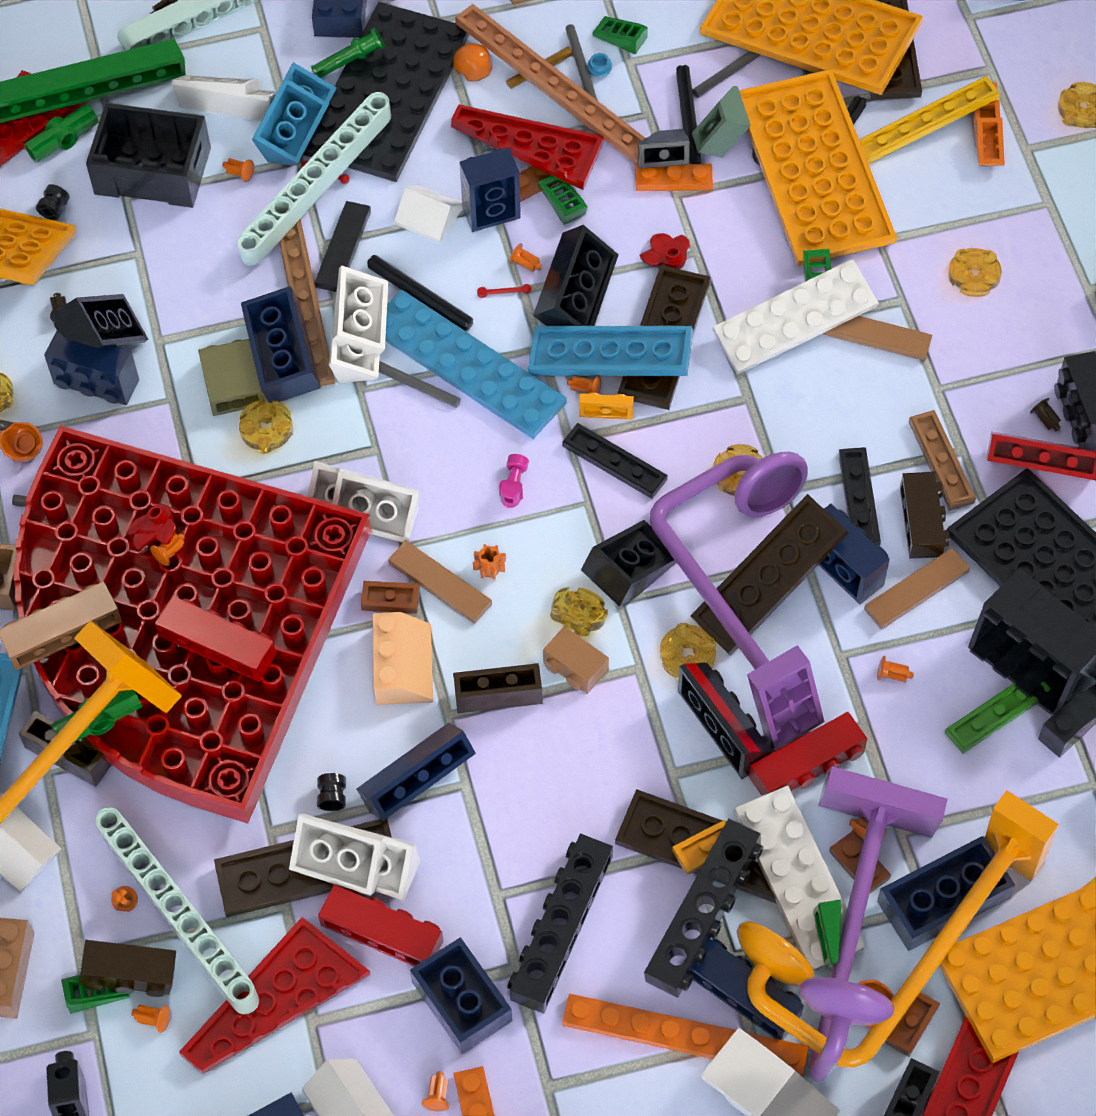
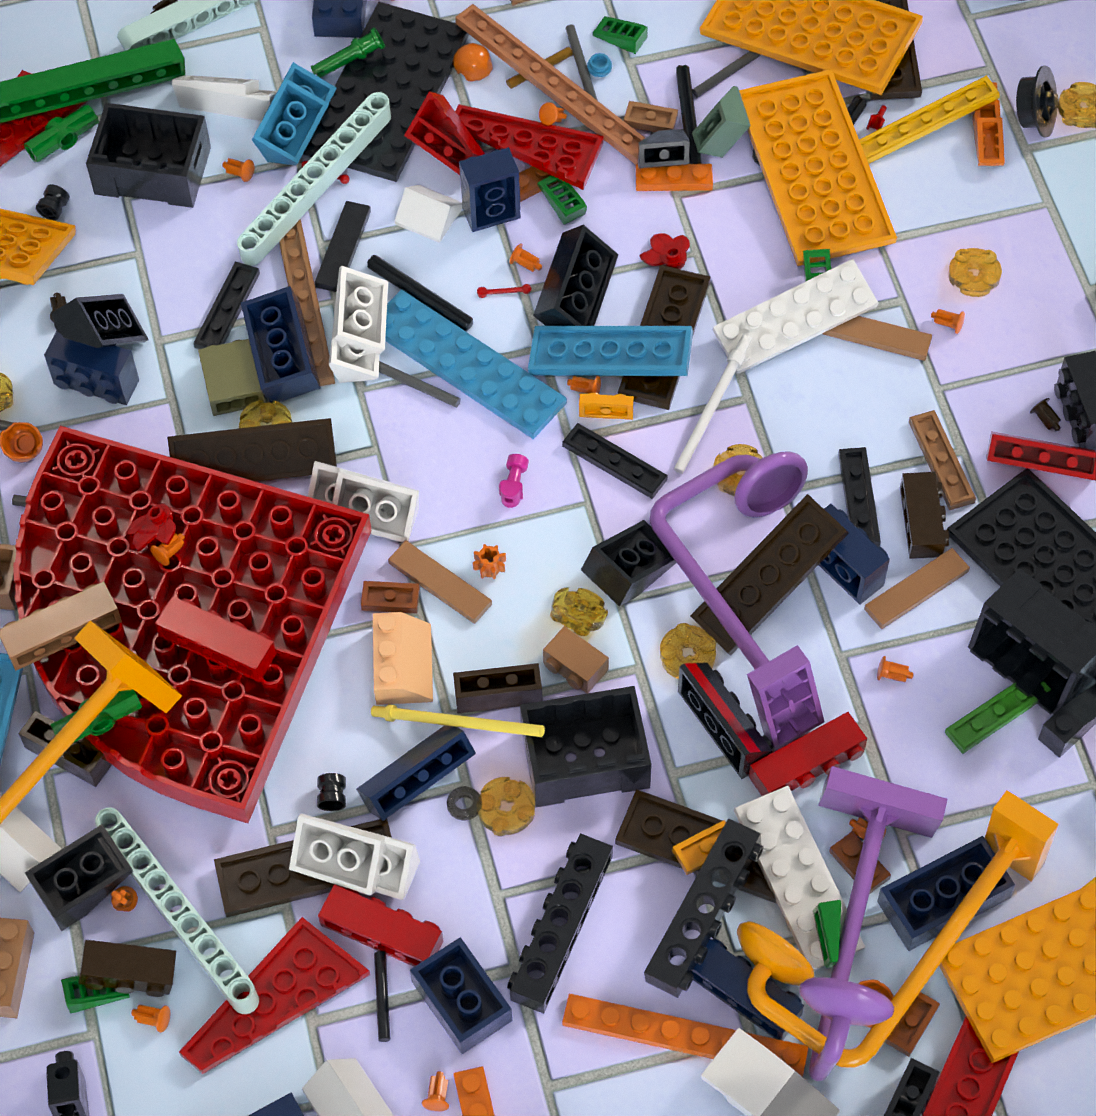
(79, 876): none -> black slope
(227, 305): none -> black tile
(260, 451): none -> dark brown plate
(382, 996): none -> black bar
(393, 713): none -> light yellow bar
(442, 132): none -> red wedge
(463, 792): none -> clear smoke piece
(506, 822): none -> clear yellow plate
(550, 114): none -> orange piece
(579, 727): none -> black container
(650, 117): none -> medium nougat plate
(734, 361): none -> white bar
(876, 120): none -> red hand
(949, 319): none -> orange piece
(1038, 101): none -> black wheel

